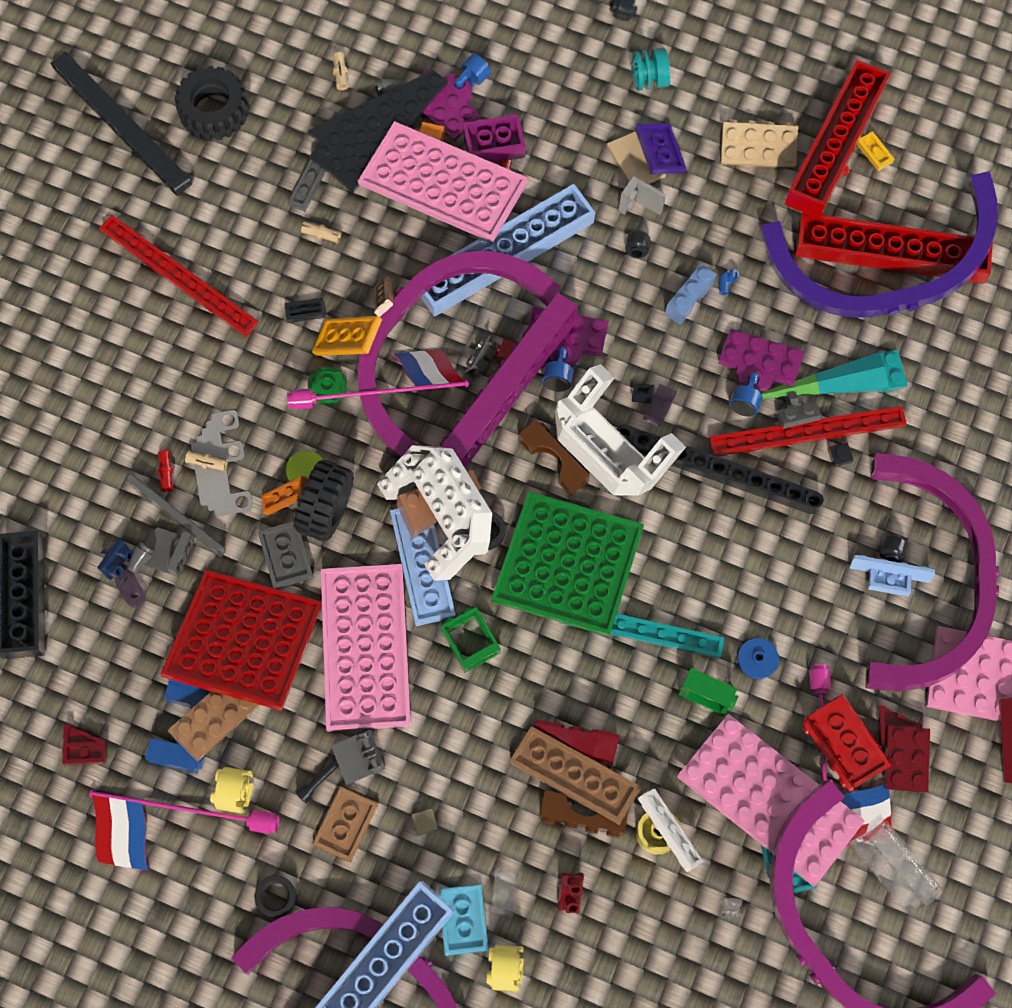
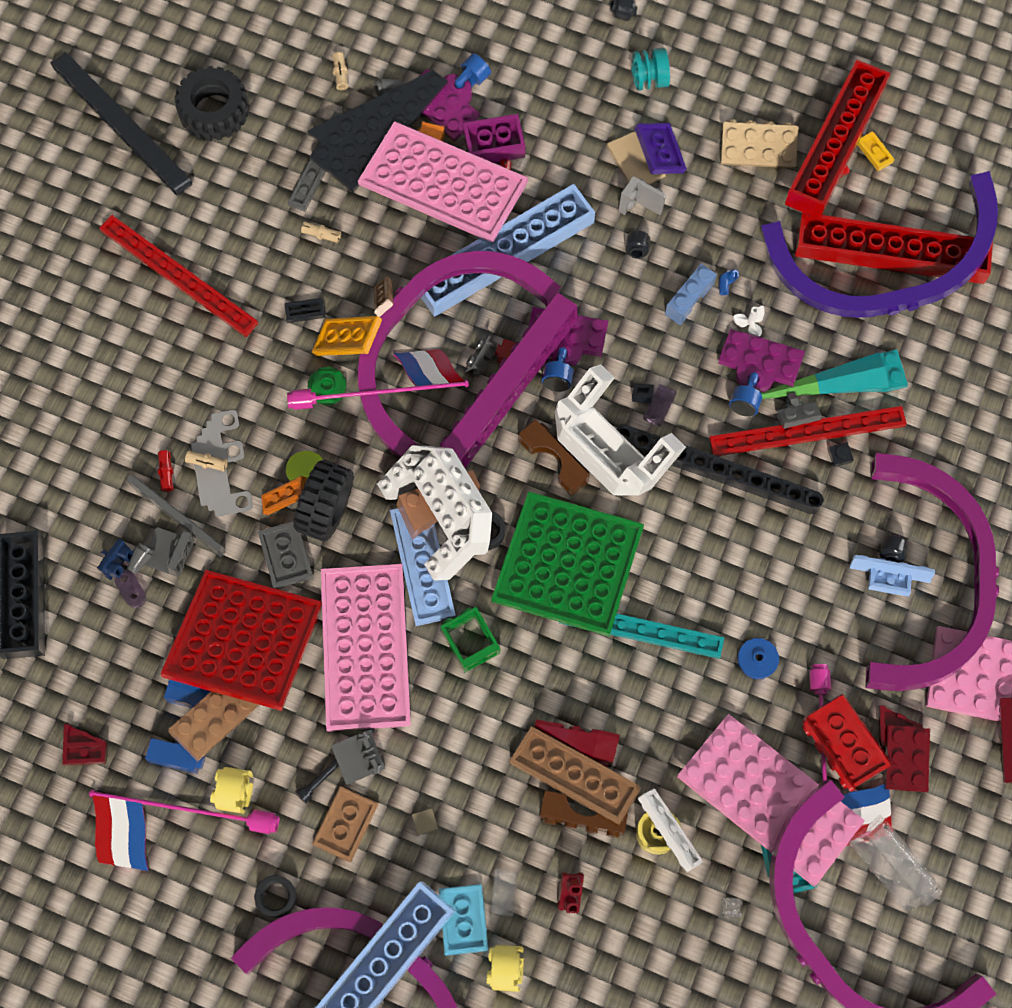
(709, 692): green window -> none
(756, 315): none -> white plant

